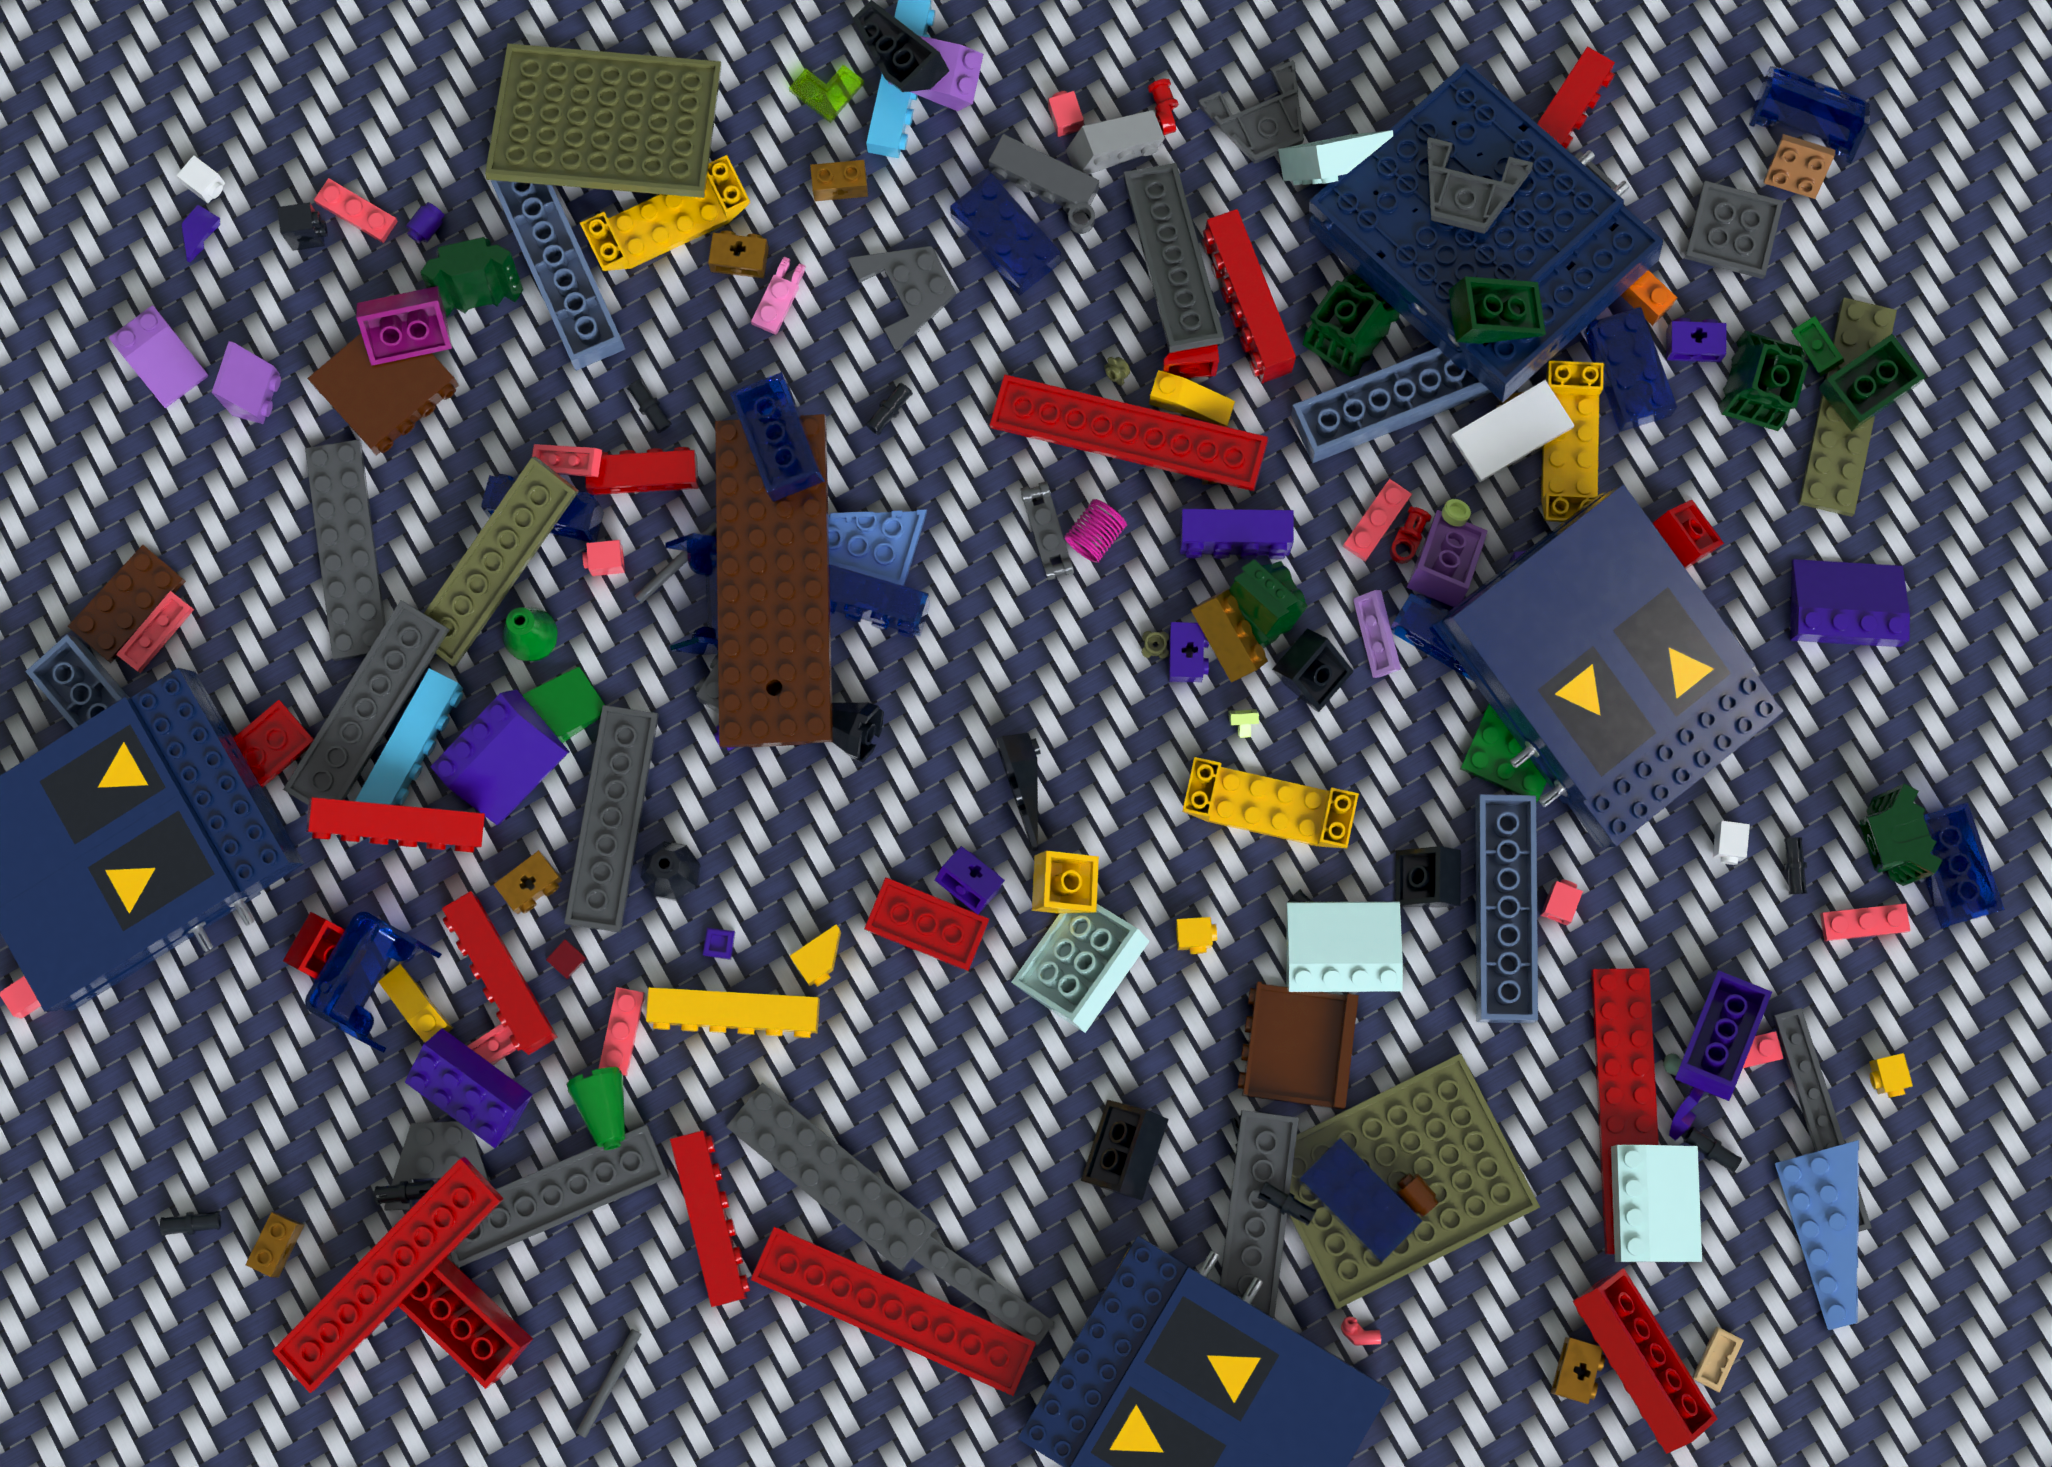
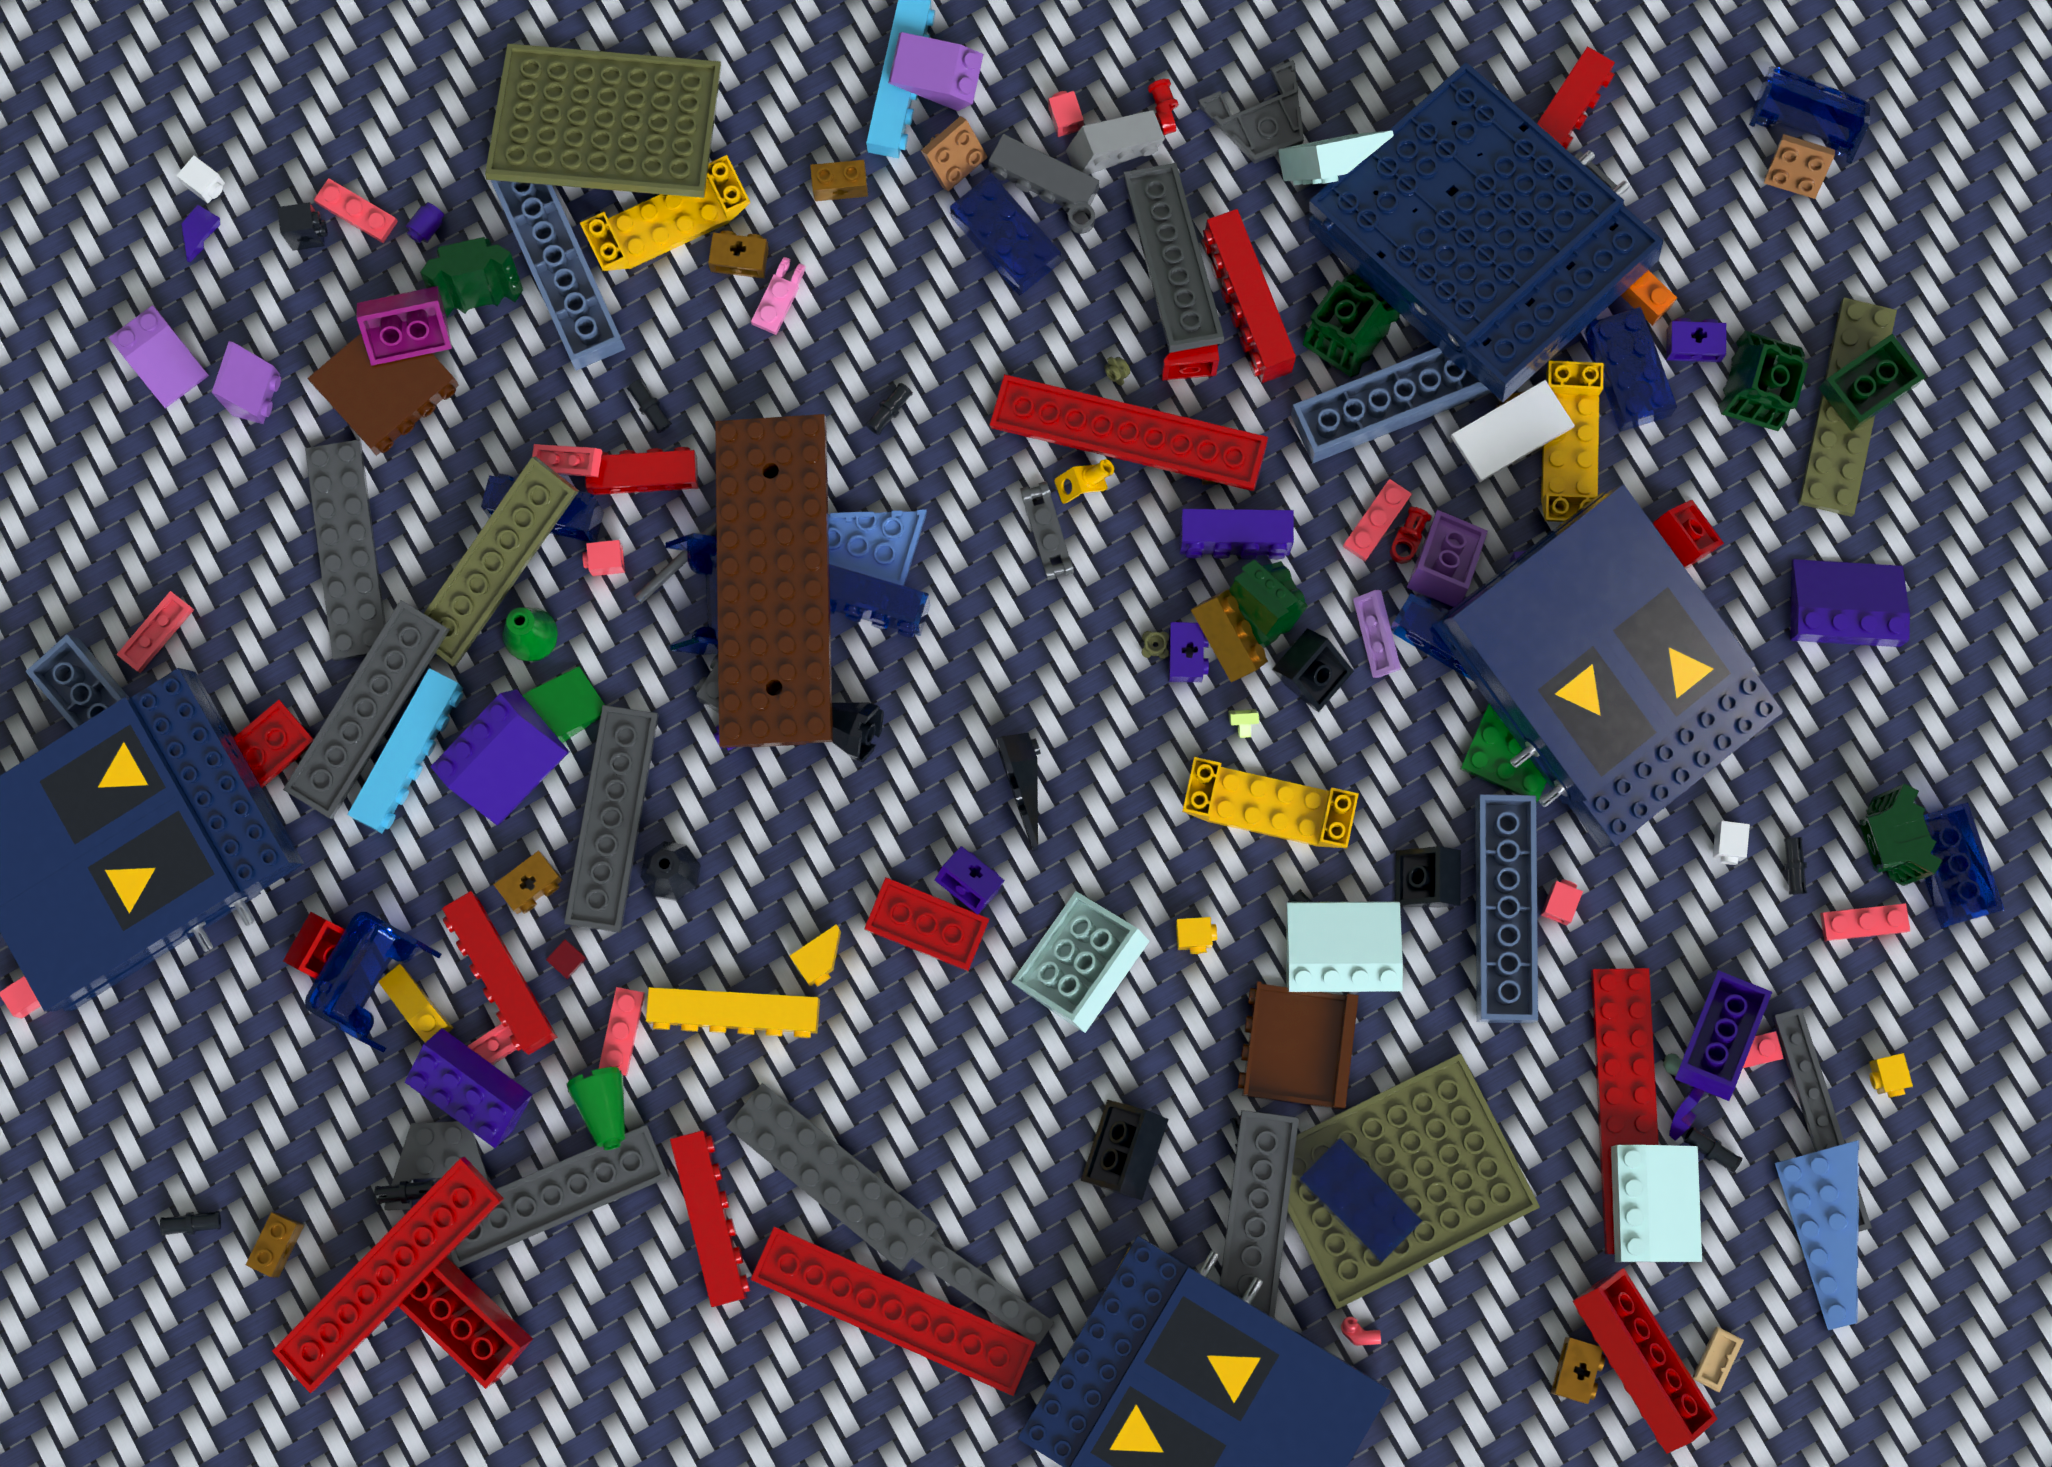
(125, 603): reddish brown plate -> none
(395, 822): red brick -> none
(608, 1383): dark grey bar -> none
(719, 943): dark purple tile -> none
(777, 437): clear blue brick -> none
(830, 97): clear neon green tile -> none
(898, 51): black wedge -> none
(917, 282): dark grey wing -> none
(954, 153): none -> medium nougat plate
(1065, 883): yellow slope -> none
(1084, 479): none -> yellow bracket
(1092, 529): dark pink piece -> none
(1190, 399): yellow slope -> none
(1286, 1203): black pin -> none
(1417, 1194): reddish brown brick -> none
(1456, 512): yellowish green tile -> none
(1466, 198): dark grey wing -> none
(1495, 310): dark green slope -> none
(1734, 229): dark grey plate -> none
(1817, 346): green plate -> none

